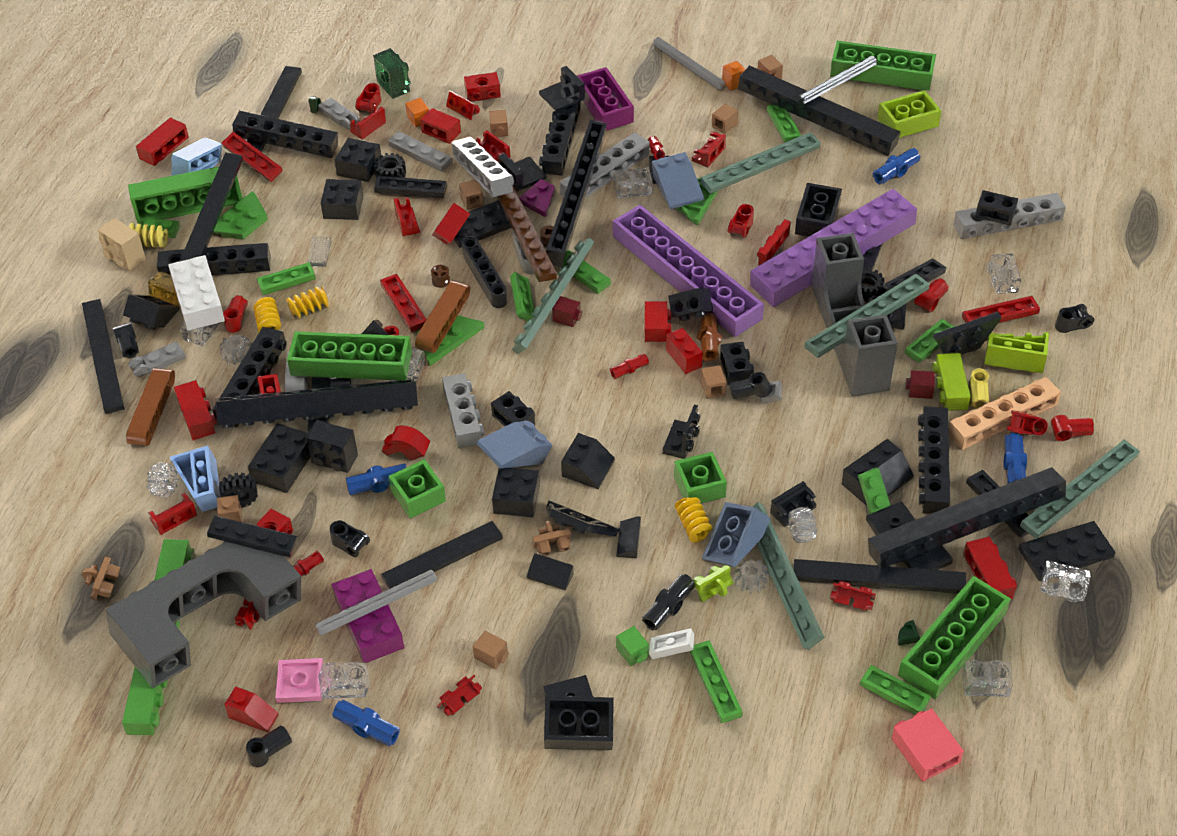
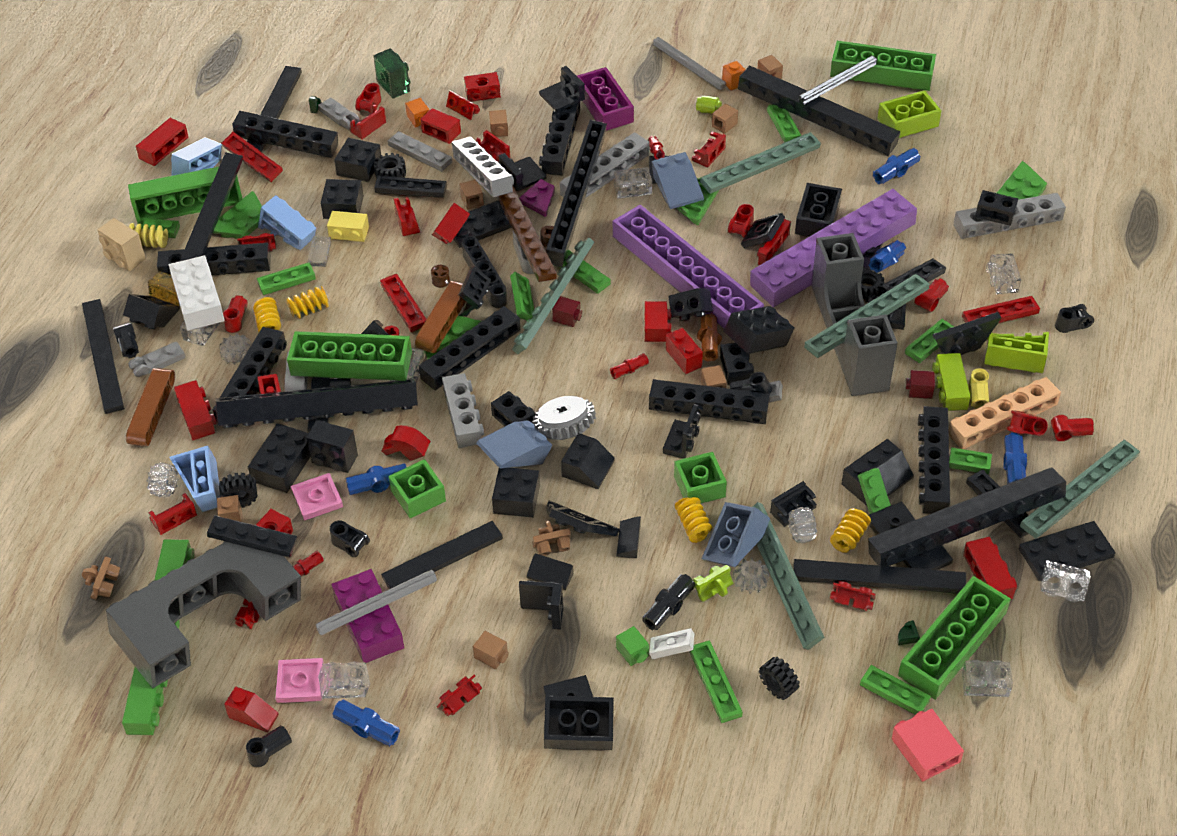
(263, 238): none -> red hinge
(286, 222): none -> light blue wedge
(316, 496): none -> bright pink plate
(348, 226): none -> light yellow brick
(469, 347): none -> black brick
(473, 290): none -> black bracket
(543, 597): none -> black bracket
(564, 417): none -> light grey gear
(708, 104): none -> lime brick
(711, 401): none -> black brick
(759, 329): none -> black brick
(763, 230): none -> black plate
(779, 678): none -> black tyre
(850, 530): none -> yellow piece
(887, 256): none -> blue piece
(969, 460): none -> bright green plate
(1023, 183): none -> bright green wing

